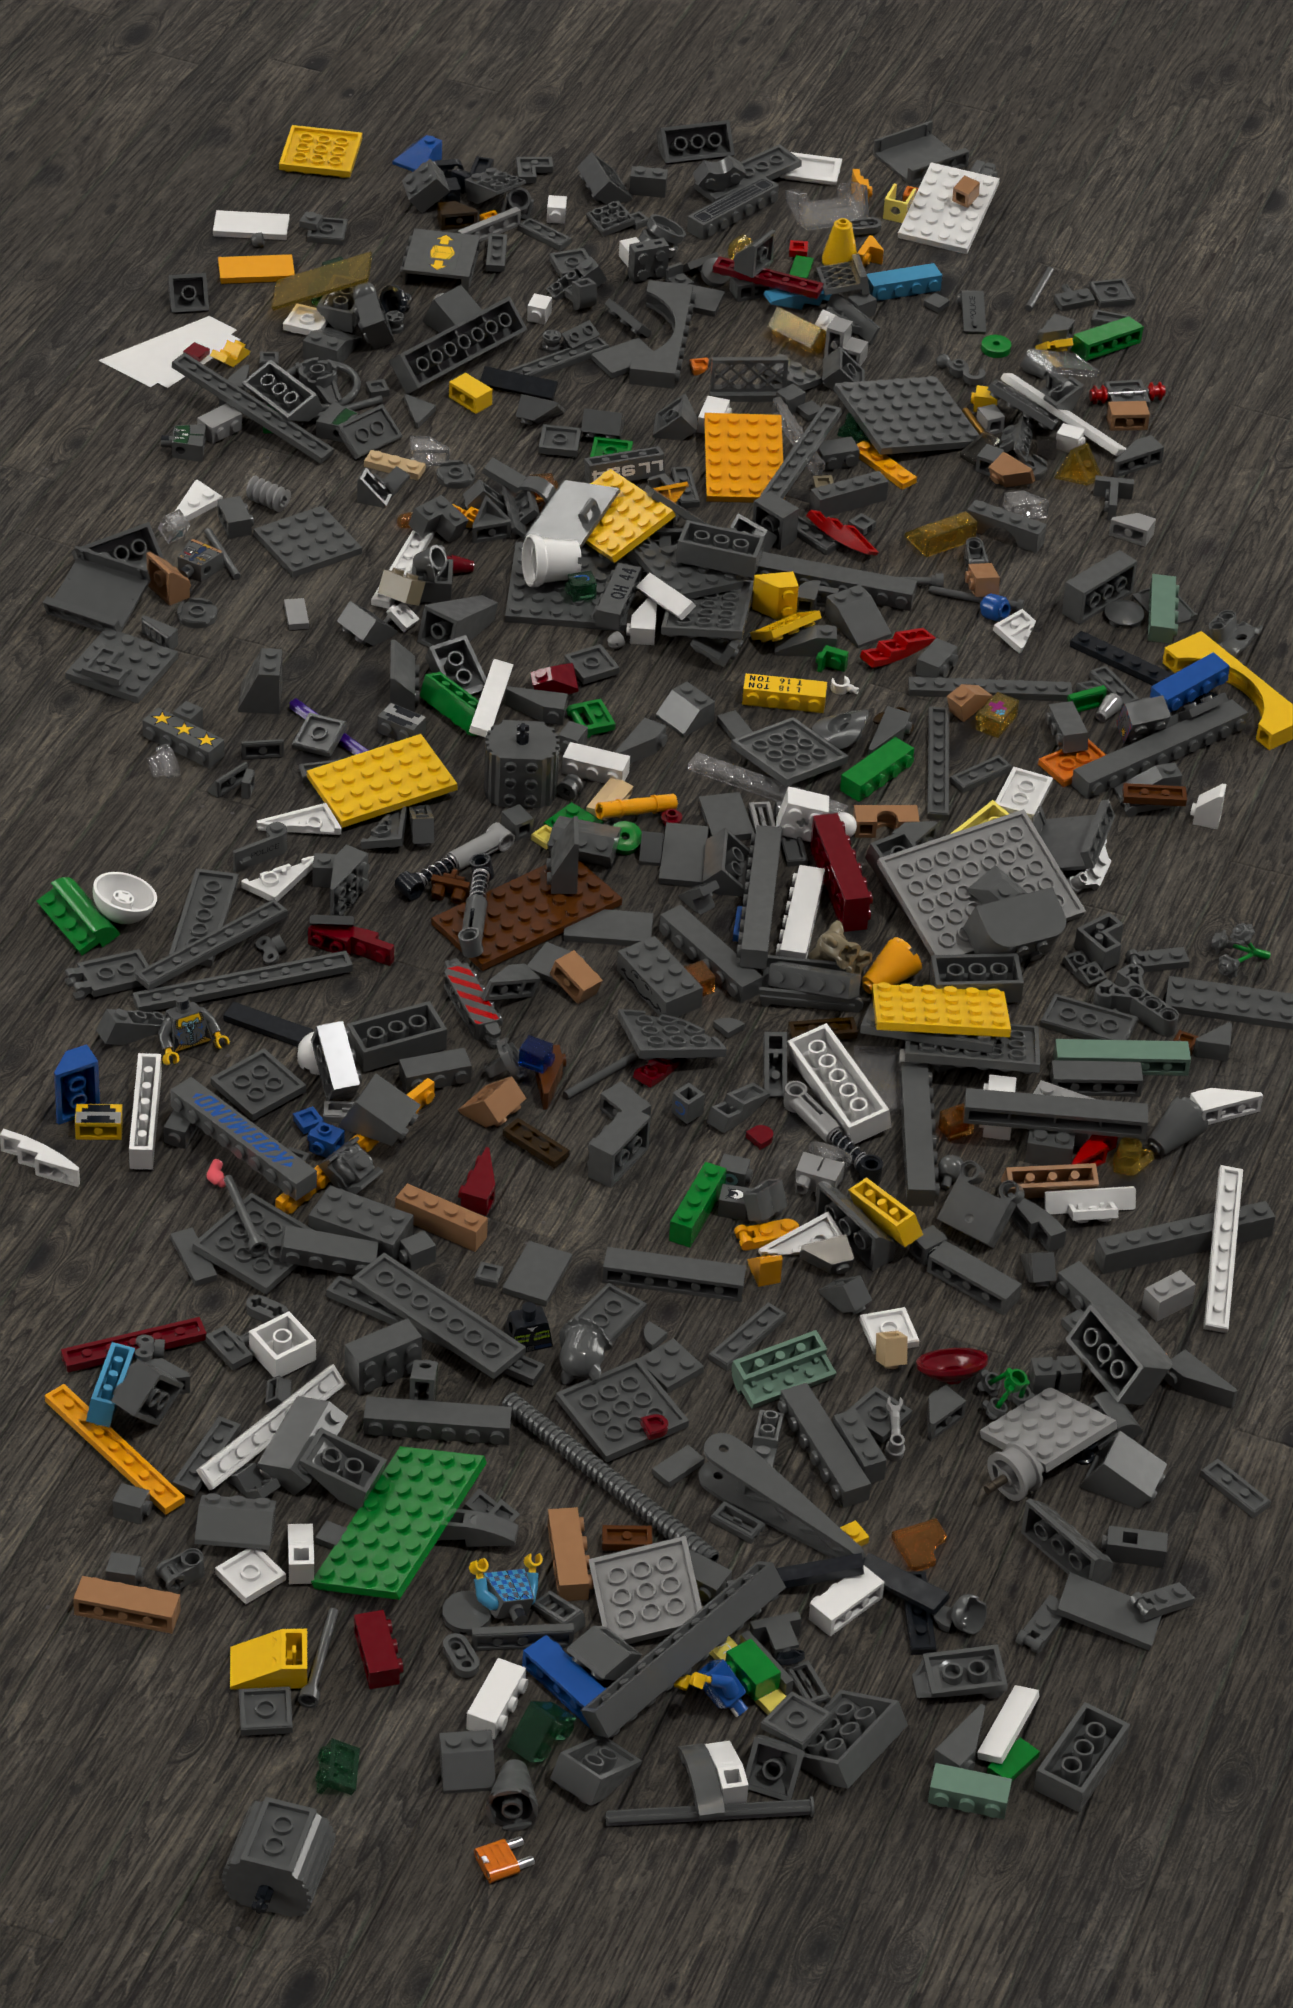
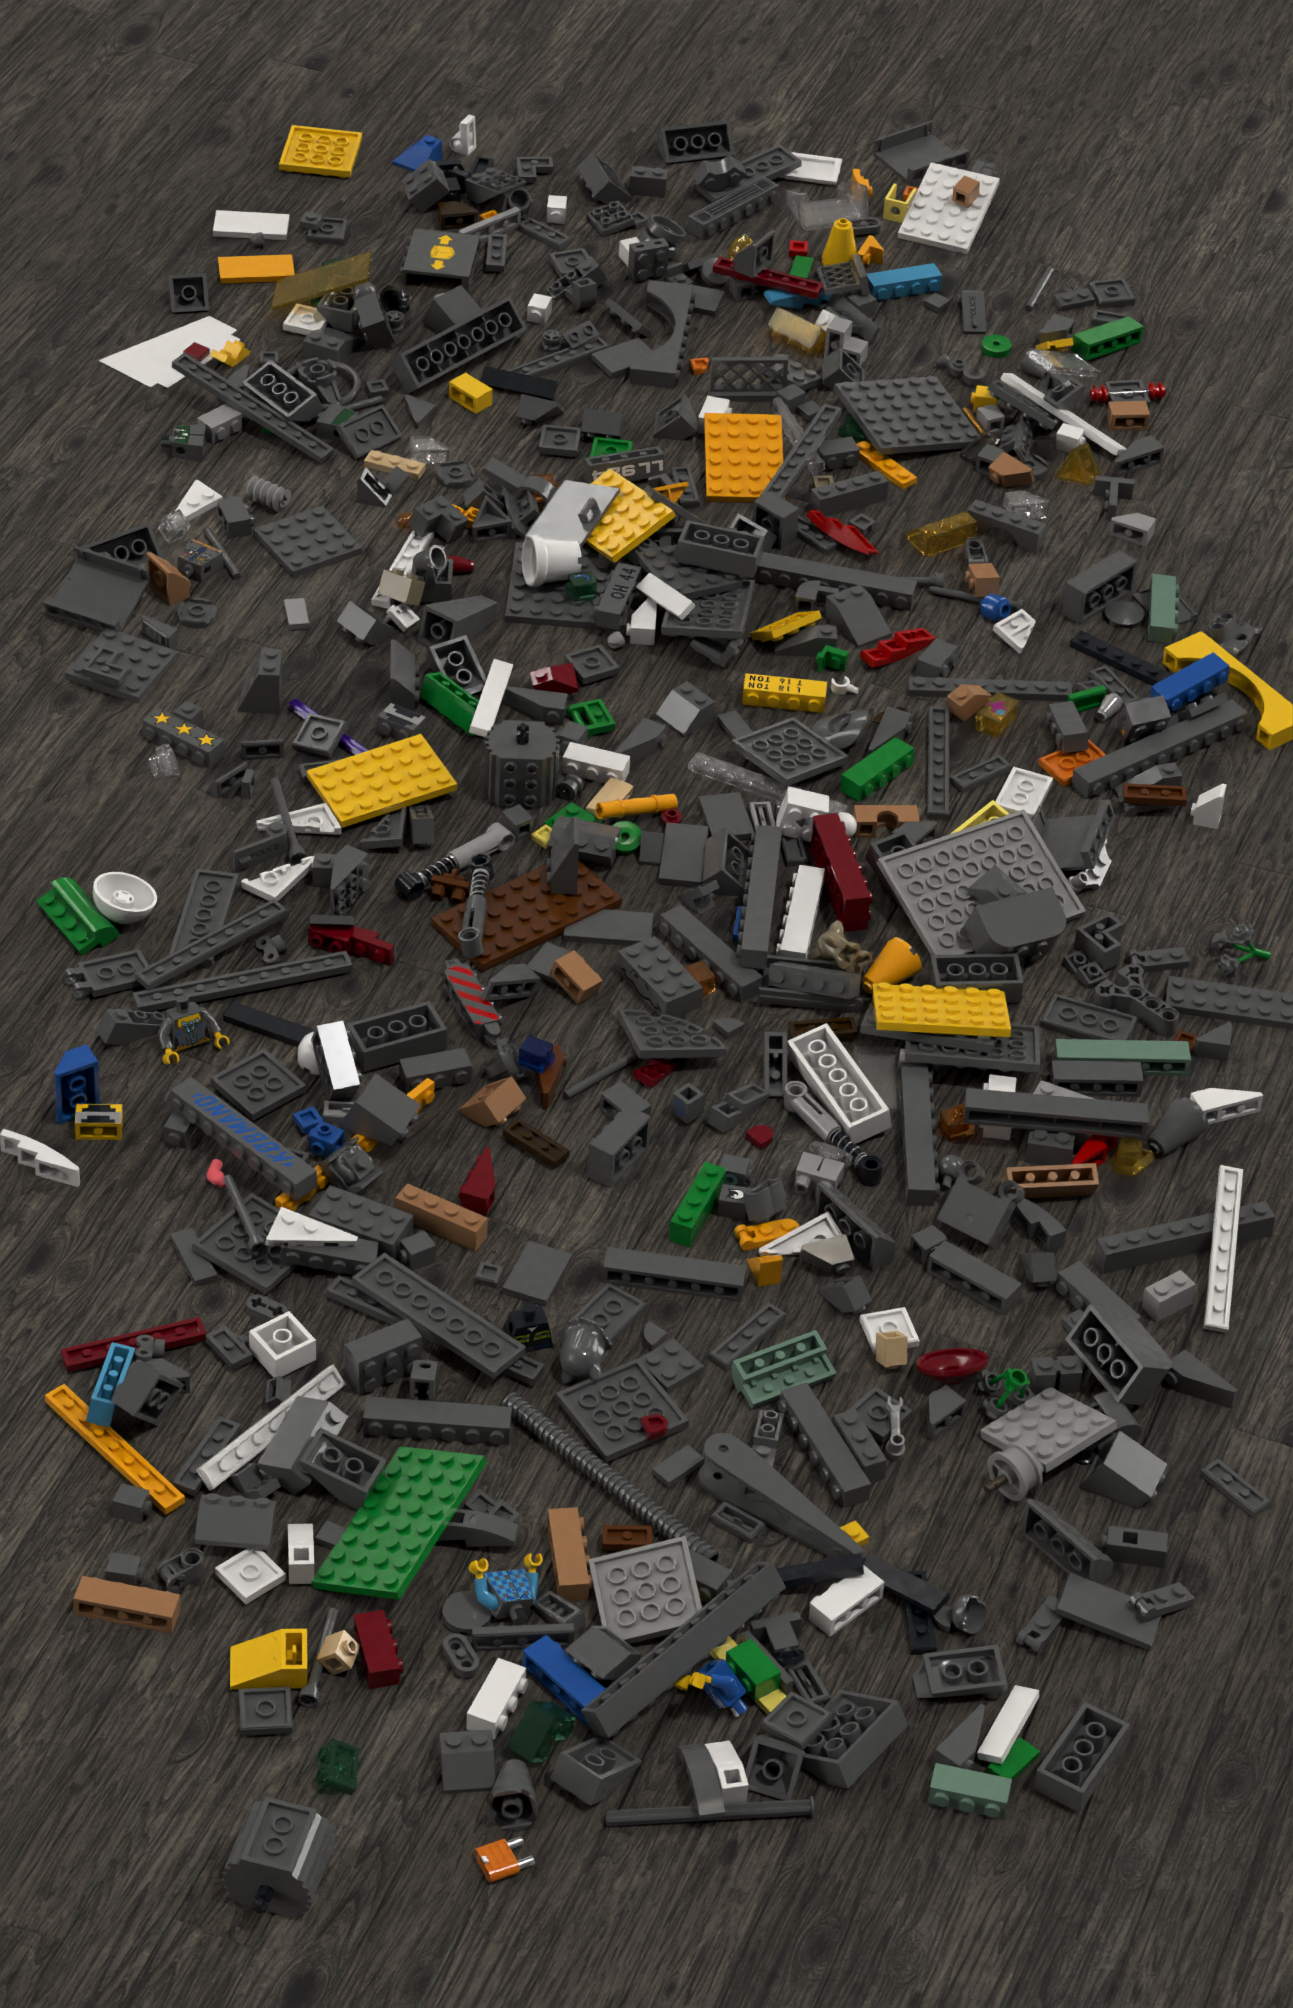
(145, 1111): white brick -> none
(295, 851): none -> dark grey piece
(304, 1231): none -> white wing
(338, 1652): none -> tan brick
(465, 139): none -> white plate
(775, 594): yellow slope -> none
(886, 1212): yellow brick -> none
(919, 1543): clear orange tile -> none
(1091, 1203): white bracket -> none

